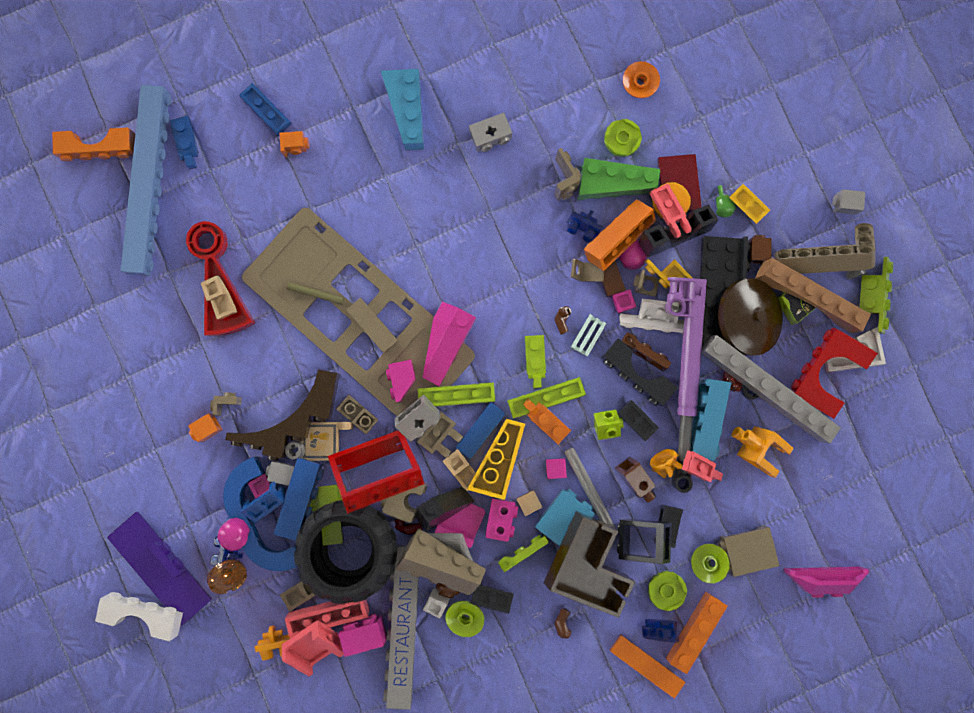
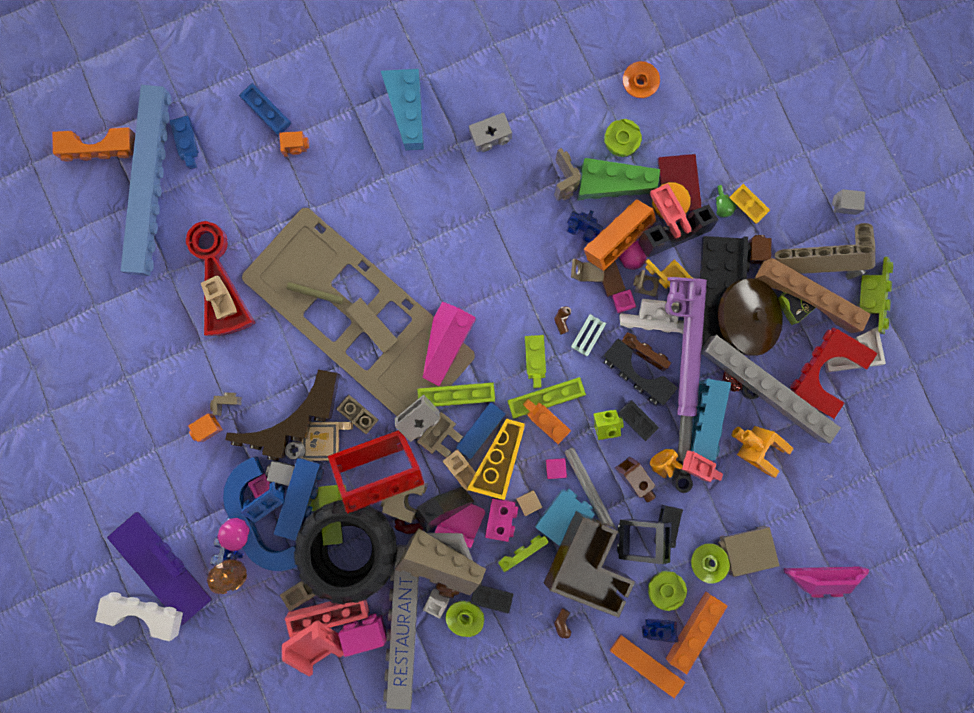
(270, 641): light orange hips -> none
(402, 379): dark pink slope -> none

